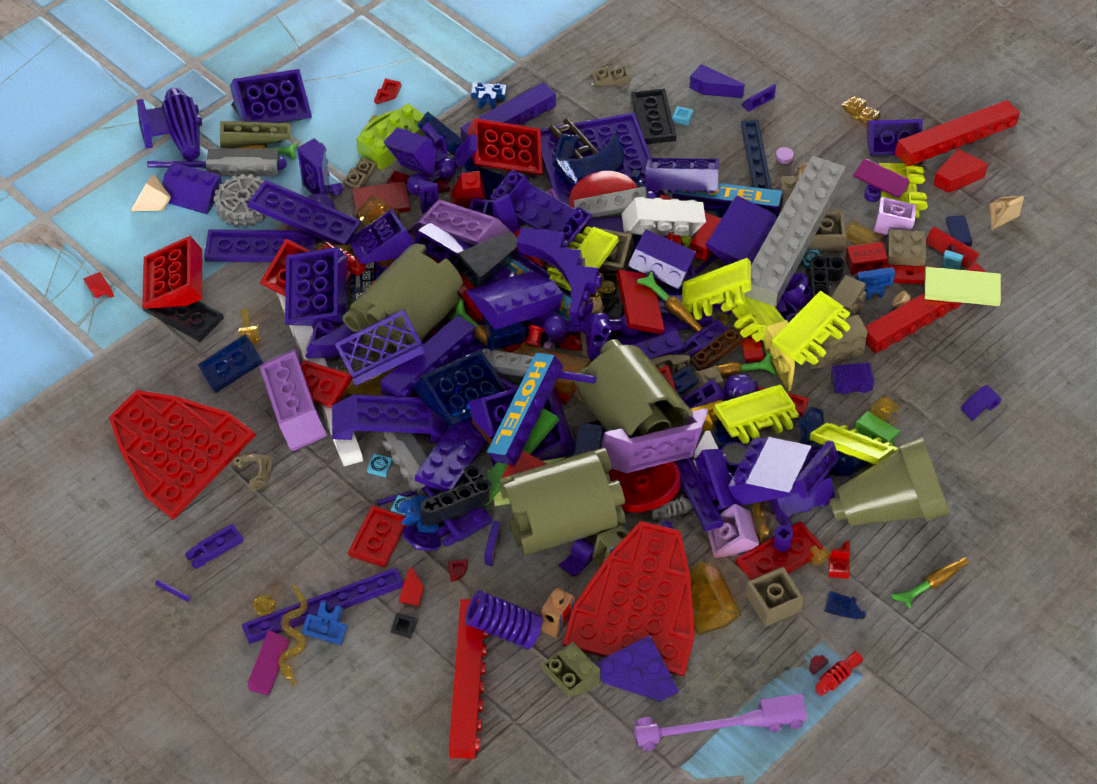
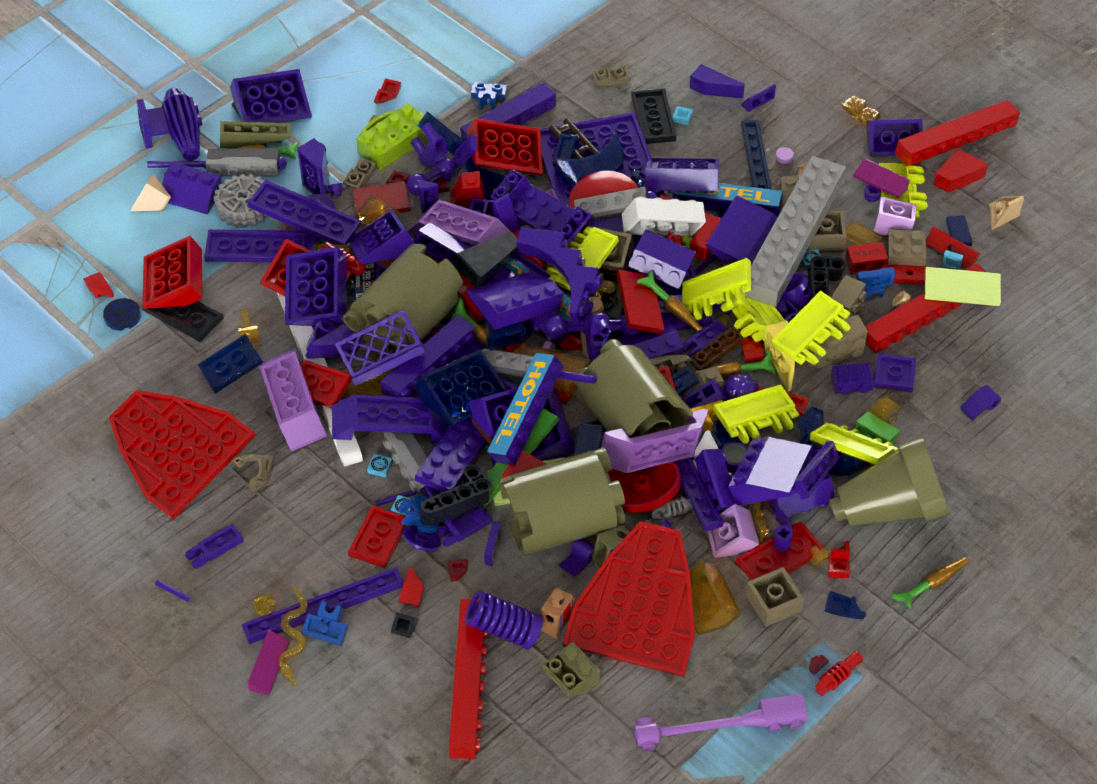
(122, 314): none -> clear blue tile
(412, 151): dark purple slope -> none
(534, 335): red bush -> none
(638, 671): dark purple plate -> none
(895, 372): none -> dark purple plate

